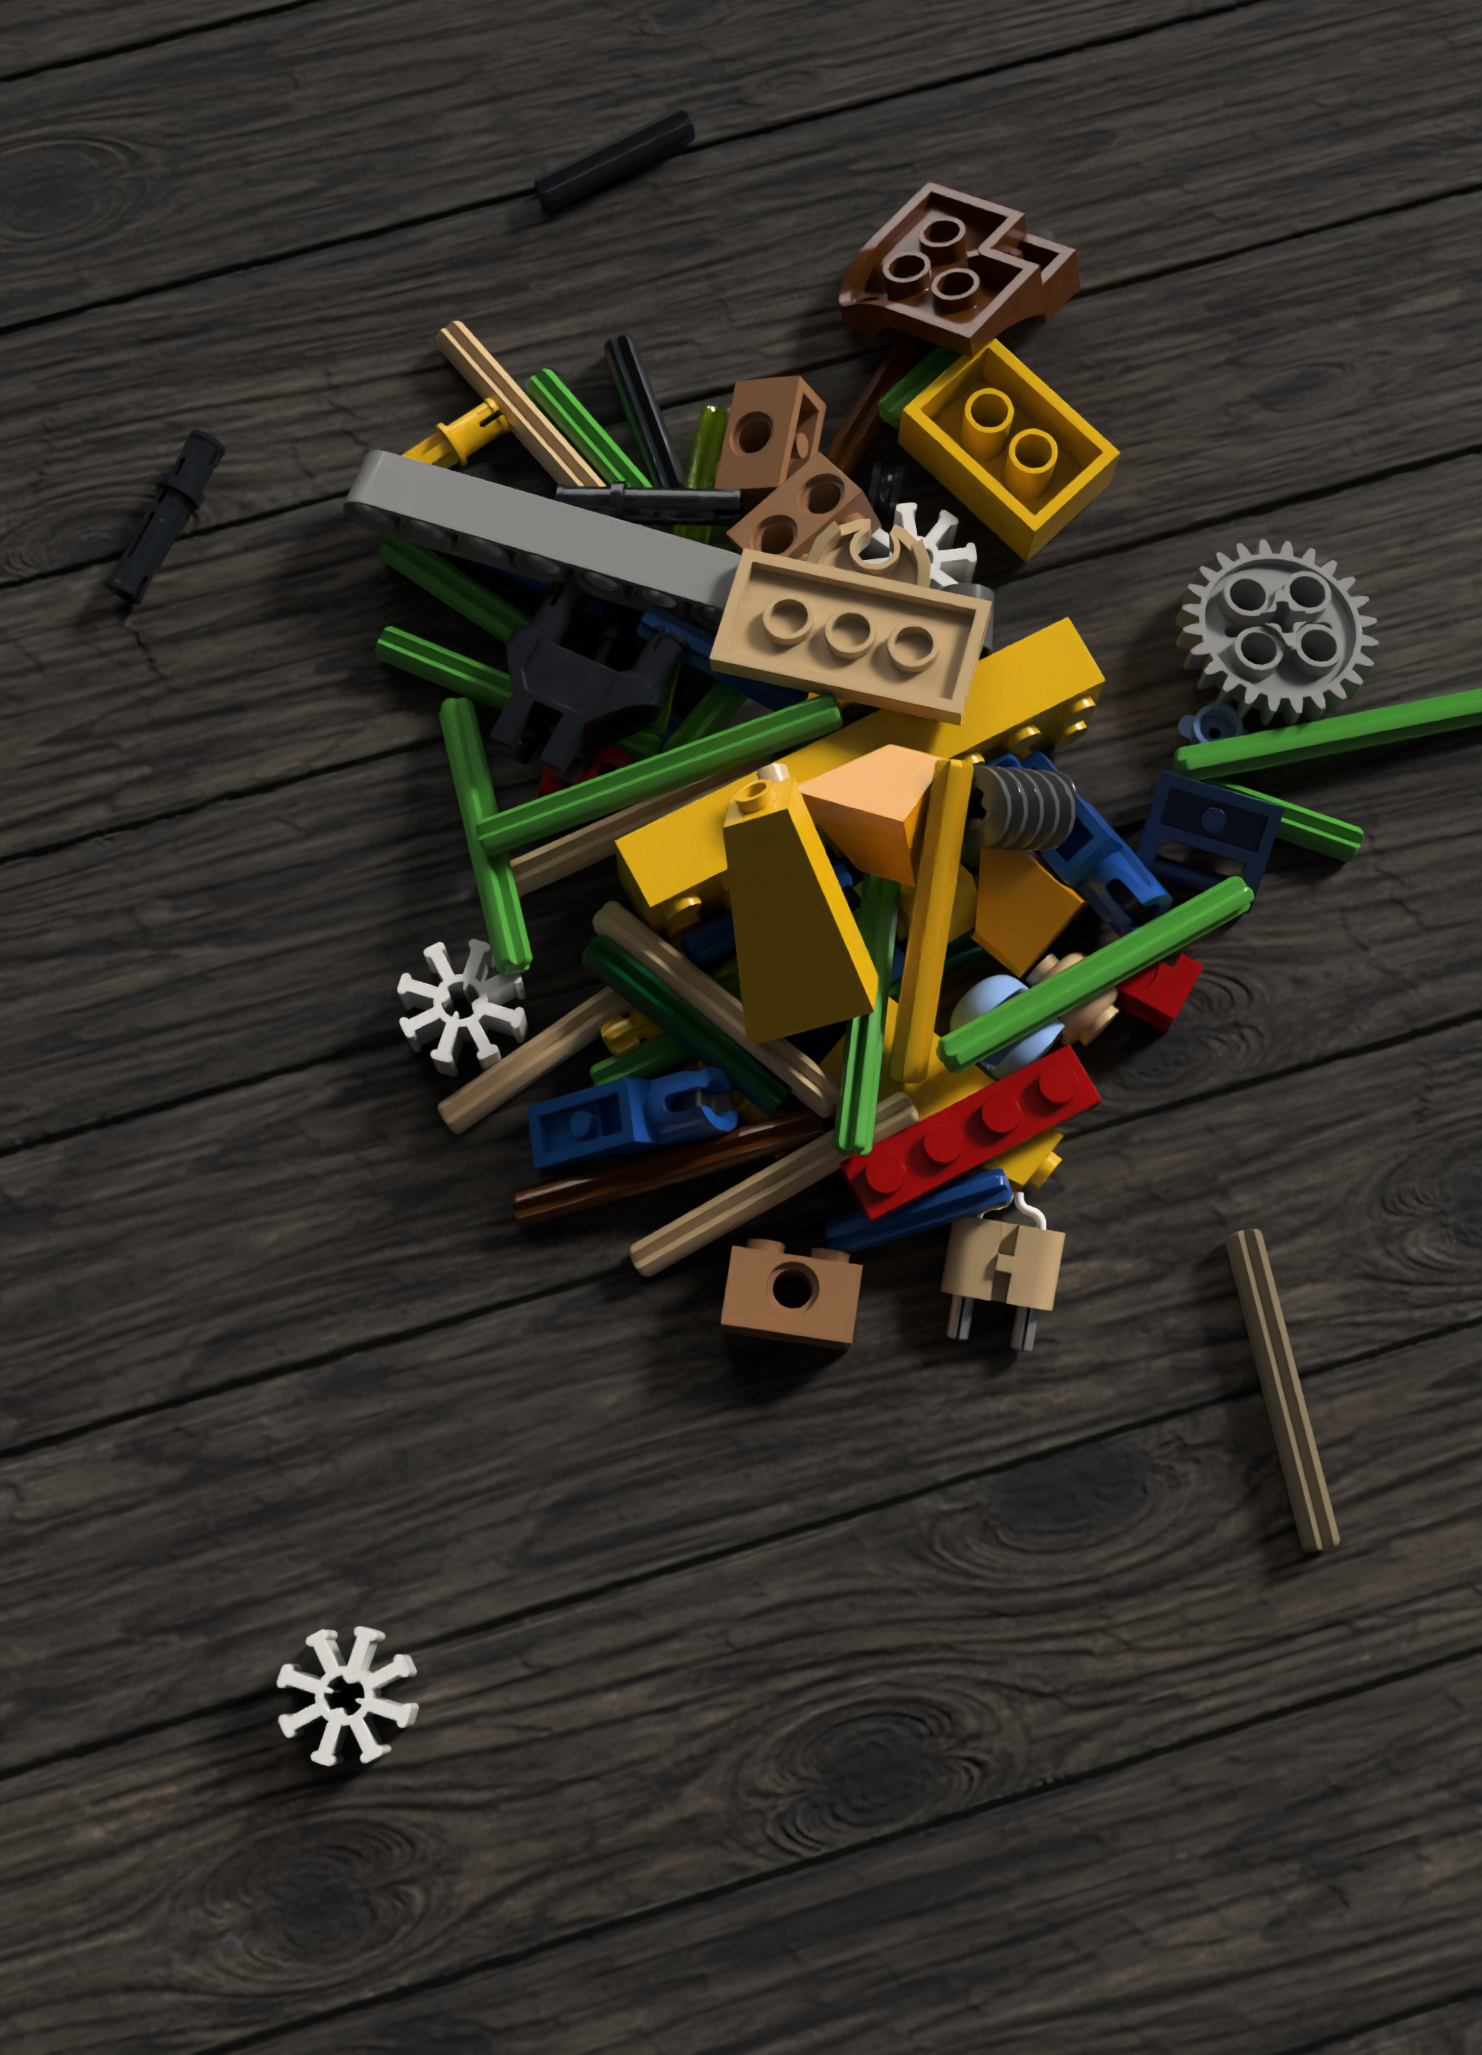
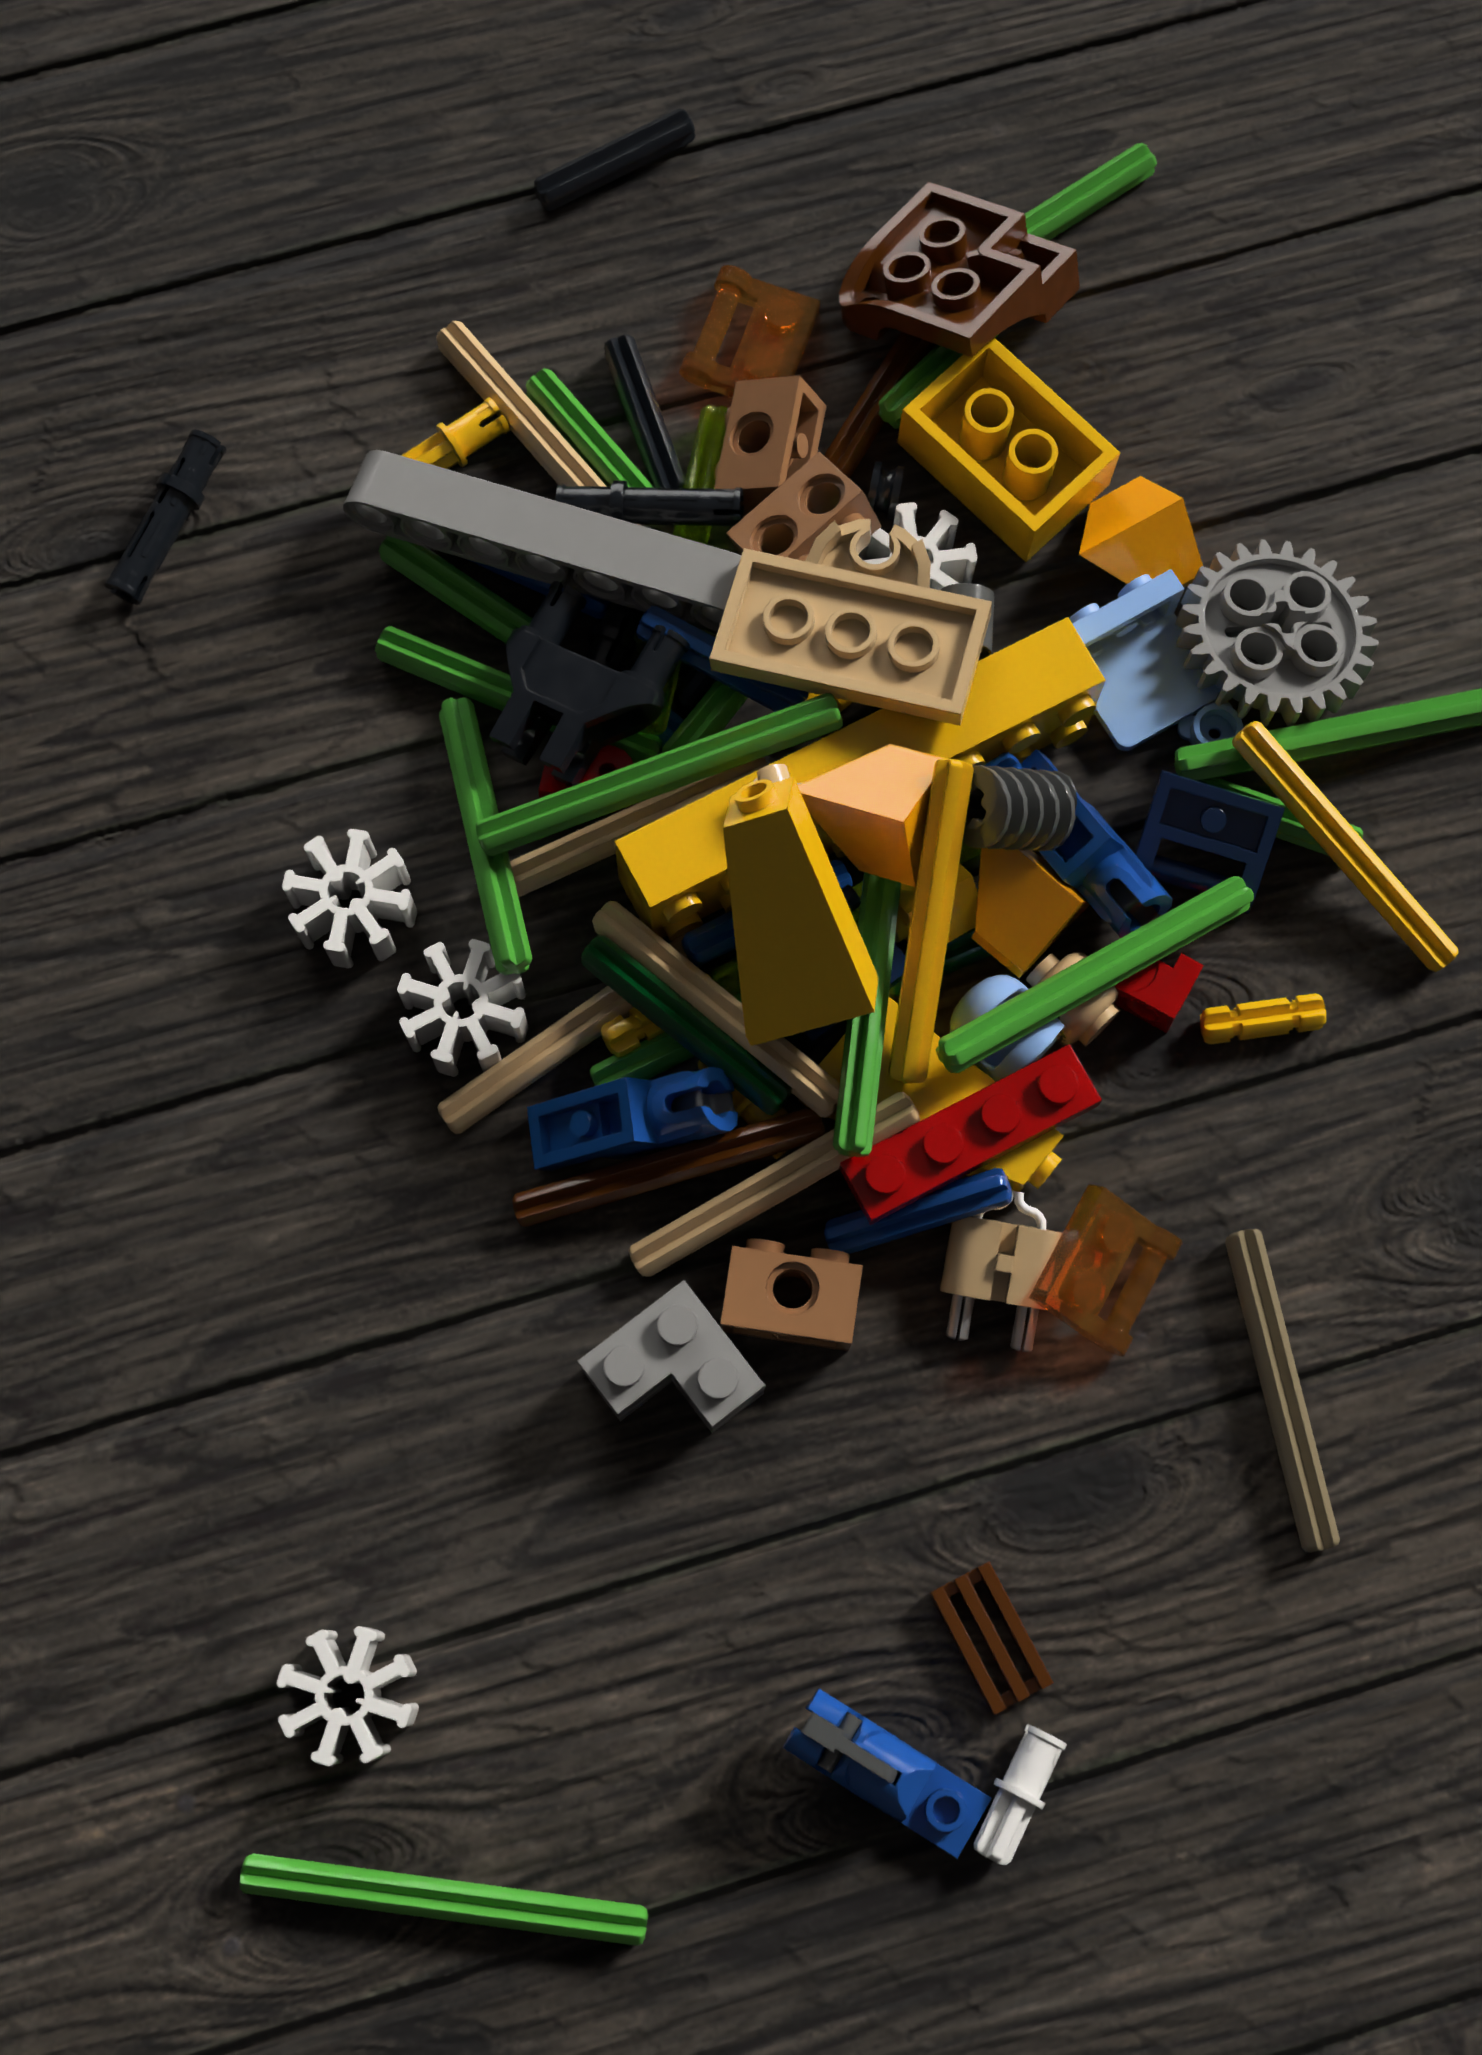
(325, 910): none -> white gear
(444, 1899): none -> bright green axle
(675, 1344): none -> light grey brick
(771, 340): none -> clear orange plate
(888, 1773): none -> blue plate
(1018, 1689): none -> reddish brown tile
(1018, 1795): none -> white axle
(1090, 1261): none -> clear orange plate
(1091, 192): none -> bright green axle
(1141, 533): none -> light orange slope
(1141, 662): none -> light blue bracket
(1262, 1018): none -> yellow axle
(1345, 846): none -> yellow axle

